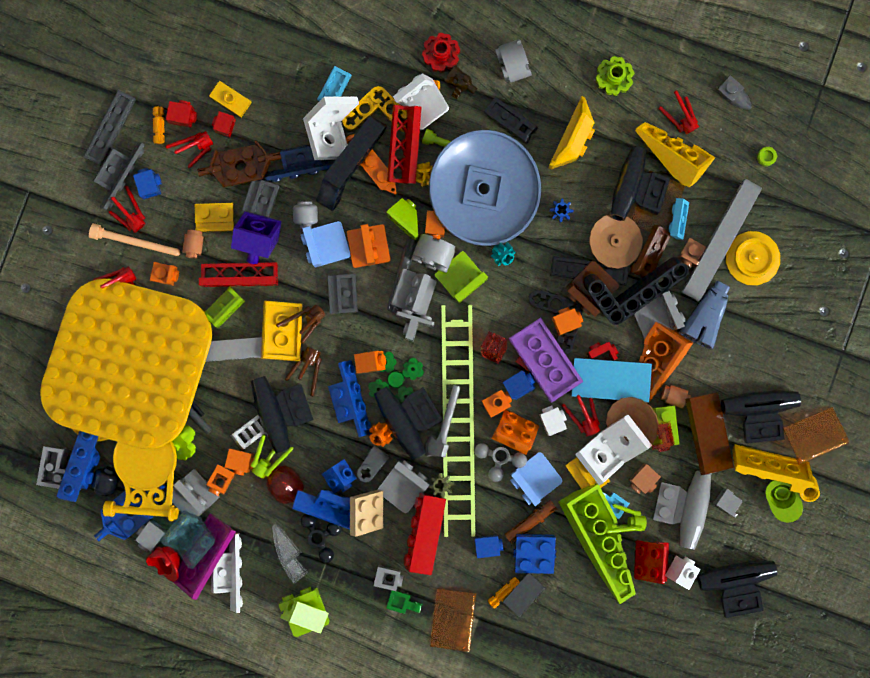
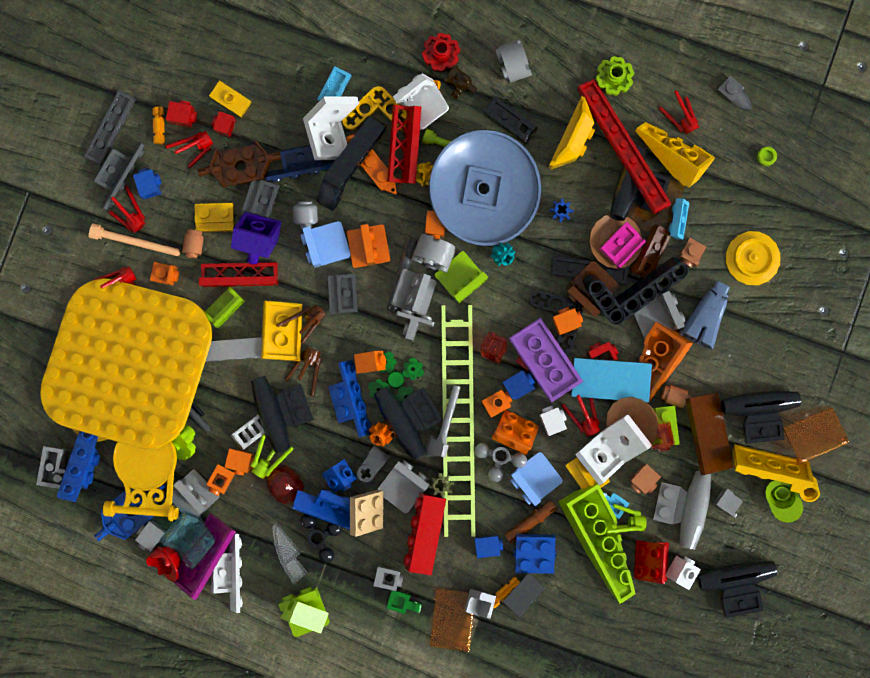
(105, 481): black head -> none
(405, 217): lime slope -> none
(480, 603): none -> light grey panel
(622, 245): none -> dark pink plate
(624, 146): none -> red tile
(721, 239): light grey beam -> none

